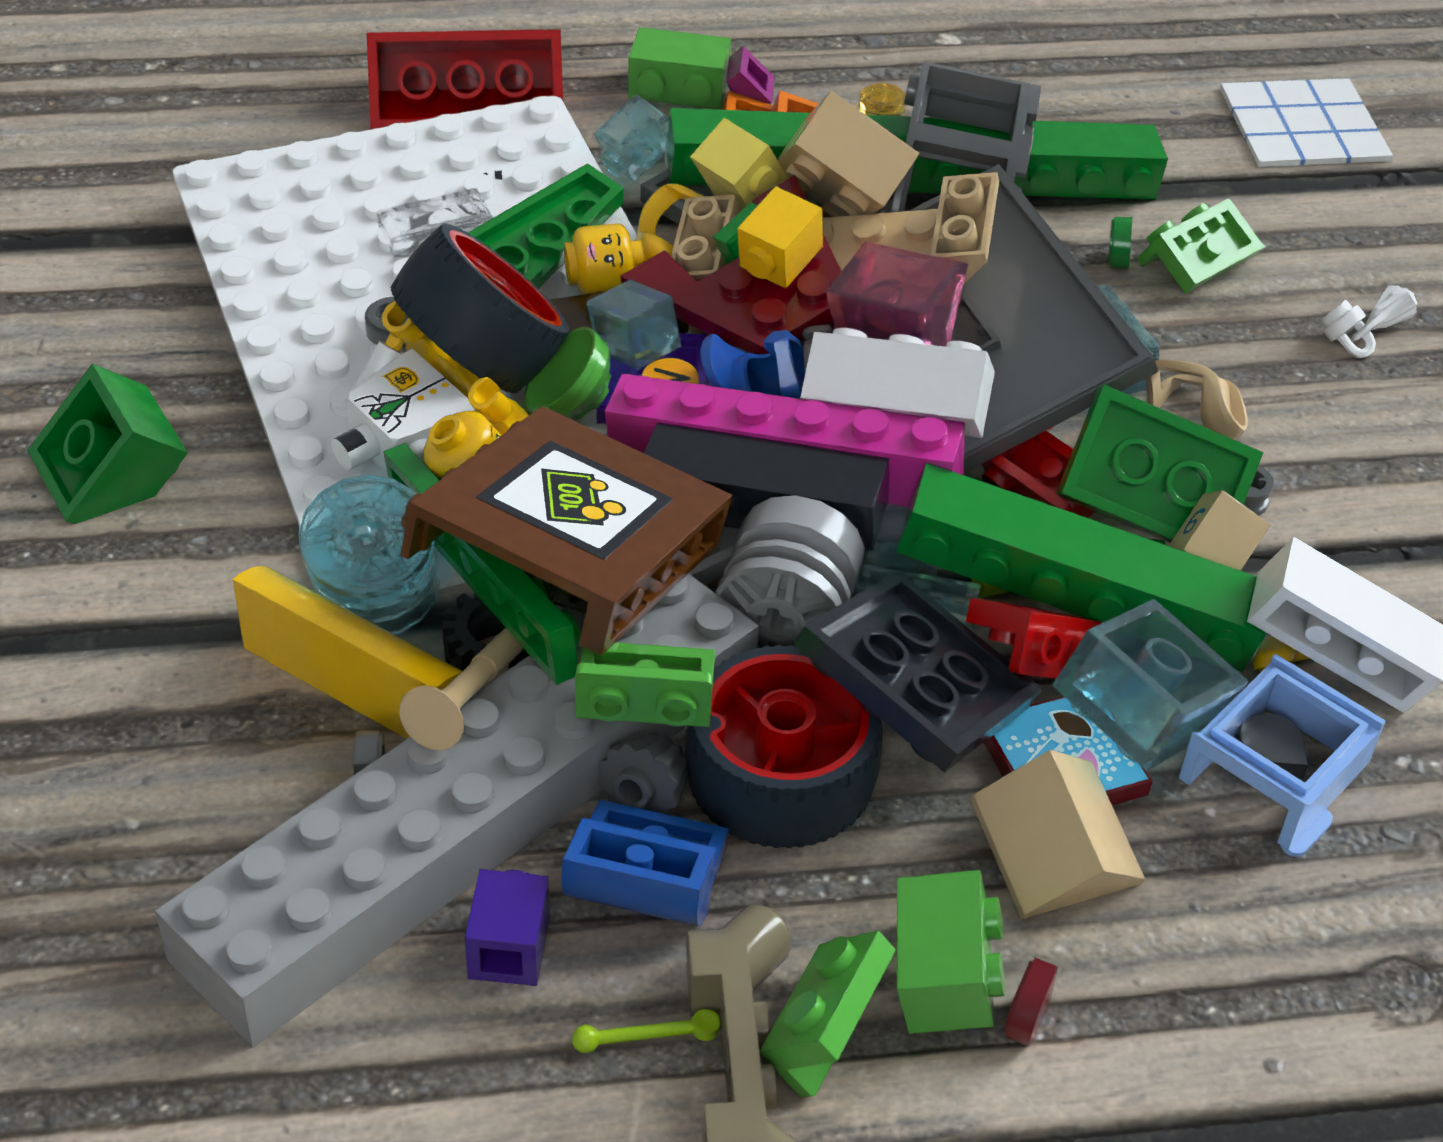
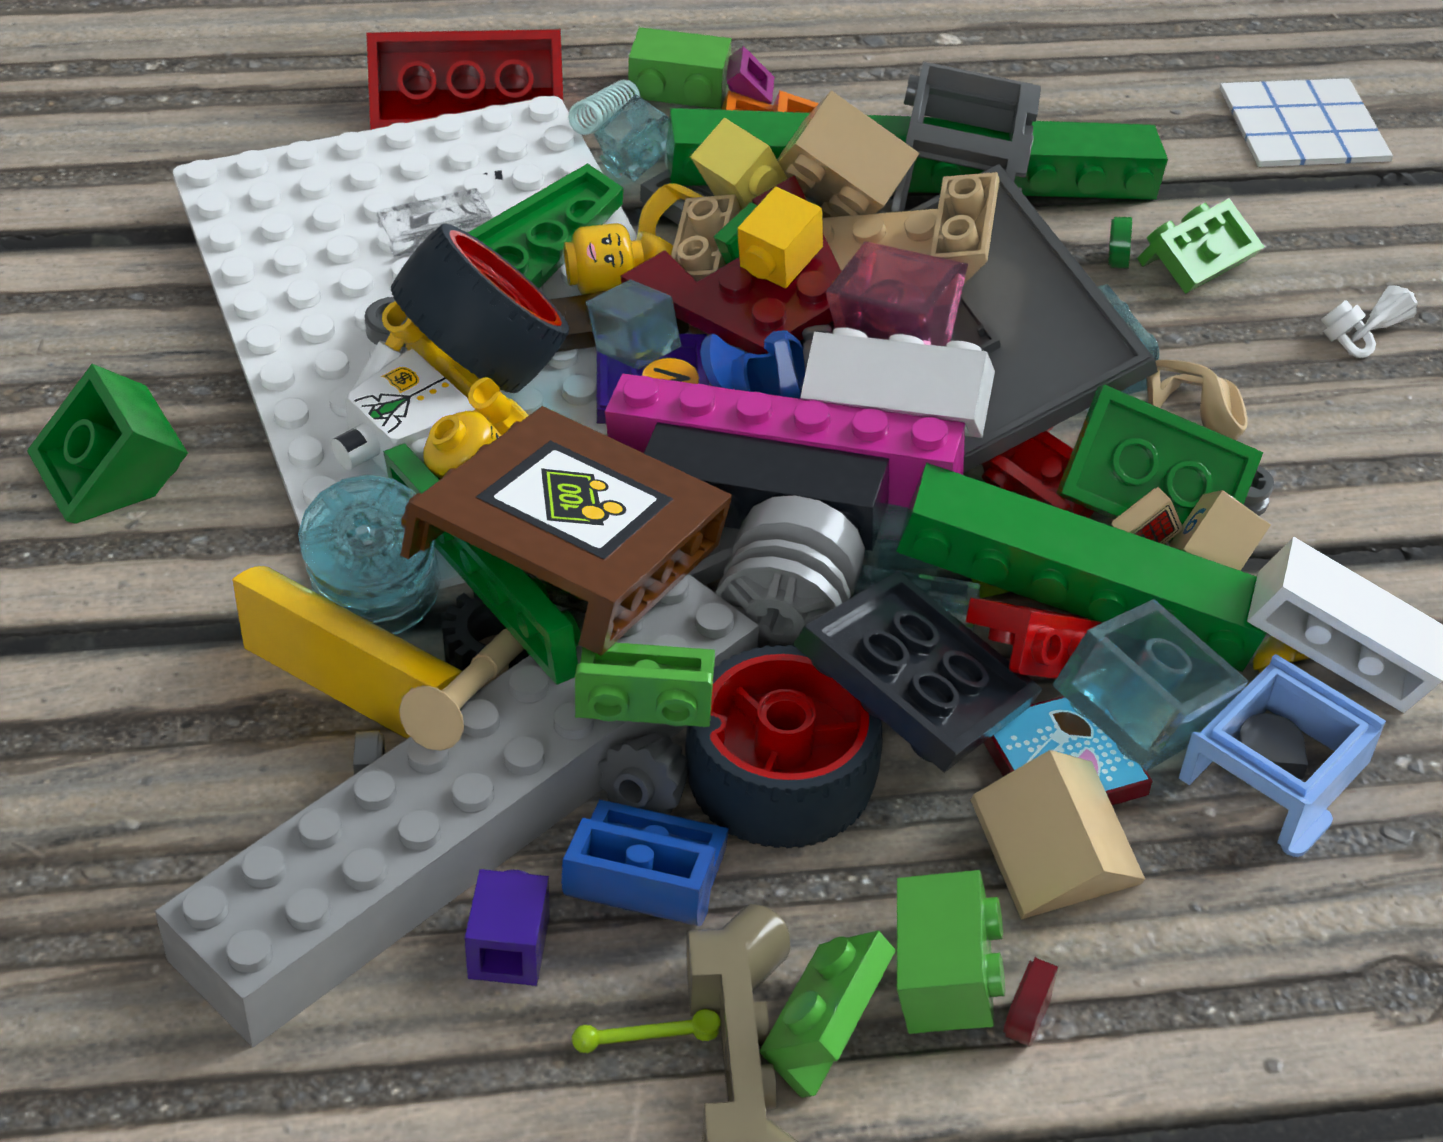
(573, 378): bright green piece -> none
(606, 94): none -> light aqua piece
(882, 100): clear yellow tile -> none
(1151, 518): none -> tan tile

